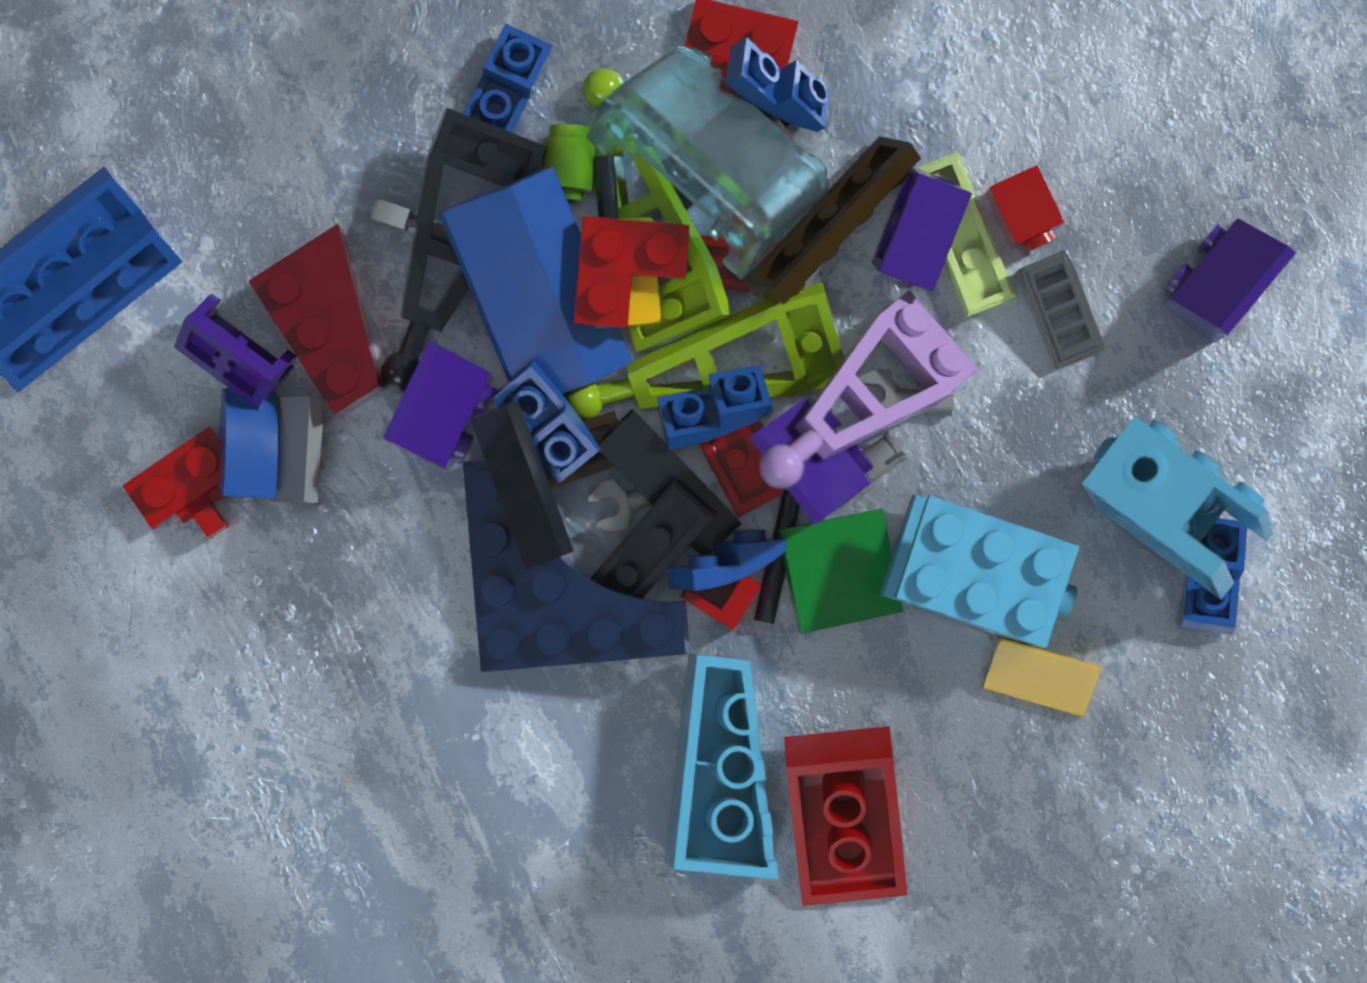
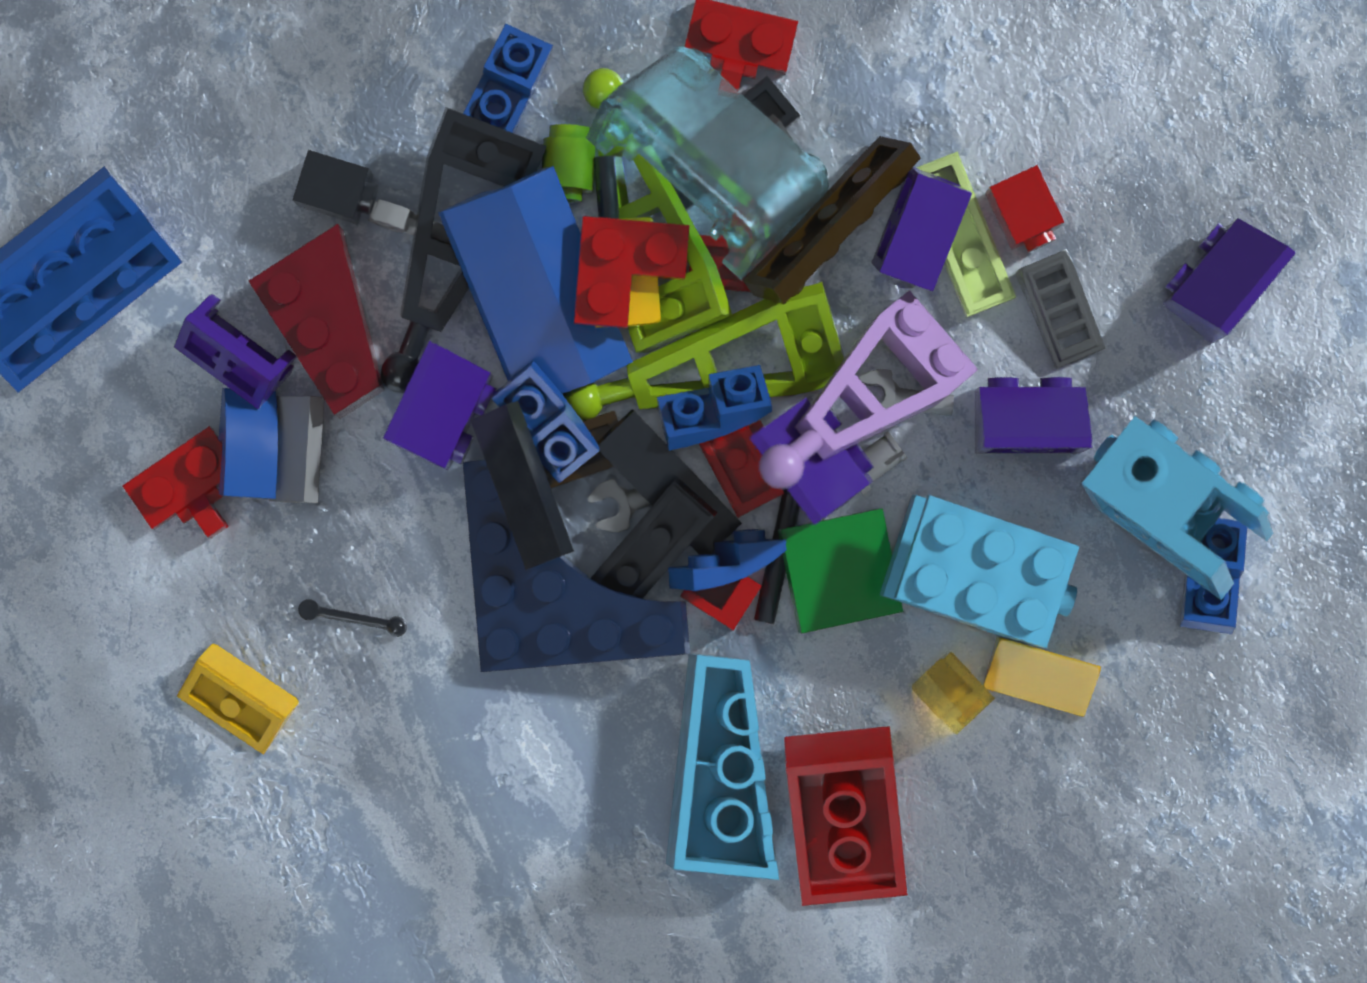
(237, 698): none -> yellow slope
(311, 610): none -> black hinge
(335, 187): none -> black brick
(783, 92): blue slope -> none
(952, 692): none -> clear yellow panel
(1031, 418): none -> dark purple slope

